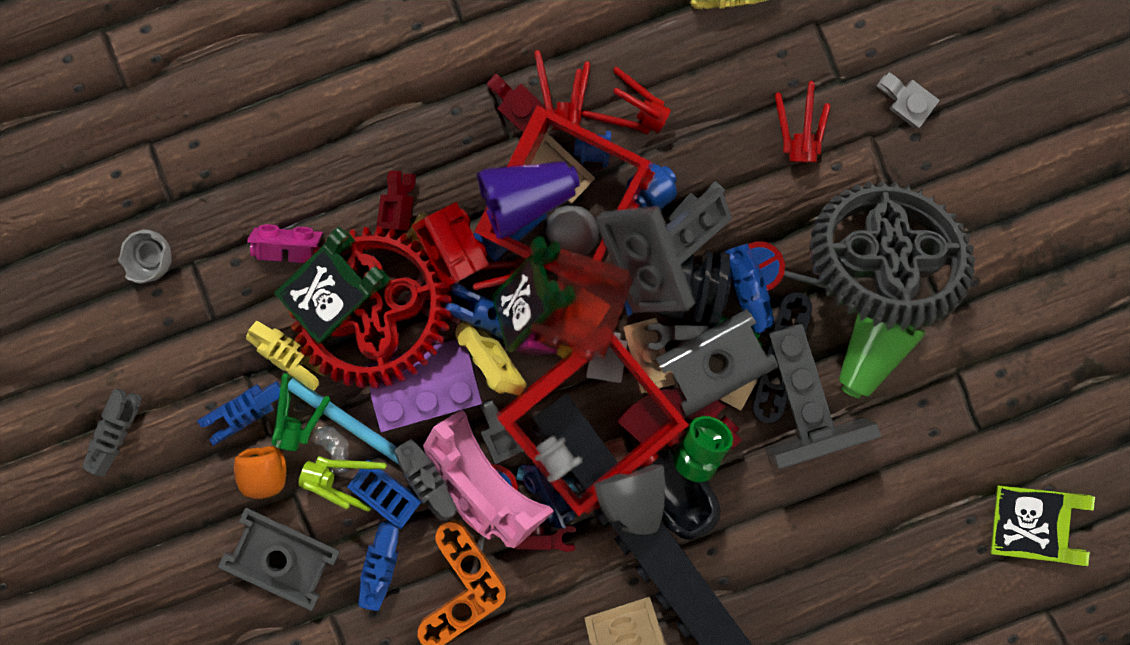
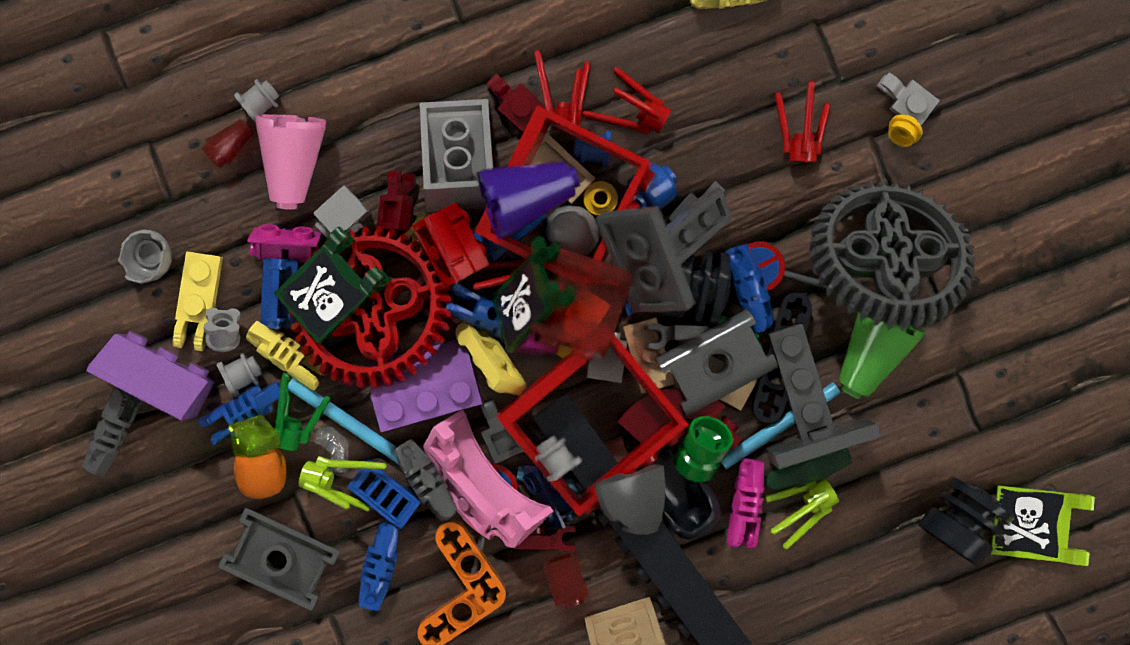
(153, 375): none -> medium lavender slope
(196, 296): none -> light yellow hinge
(222, 329): none -> light grey brick
(227, 143): none -> clear red cone
(240, 373): none -> light grey brick
(253, 437): none -> clear neon green bracket
(258, 98): none -> light grey brick
(275, 274): none -> blue hinge
(289, 155): none -> bright pink cone
(341, 210): none -> light grey brick
(453, 151): none -> light grey slope
(566, 580): none -> clear red brick
(600, 186): none -> yellow plate
(746, 504): none -> dark pink hinge
(769, 432): none -> medium azure bar
(808, 471): none -> clear green hinge
(818, 500): none -> lime plant
(904, 130): none -> yellow plate
(966, 521): none -> black wheel

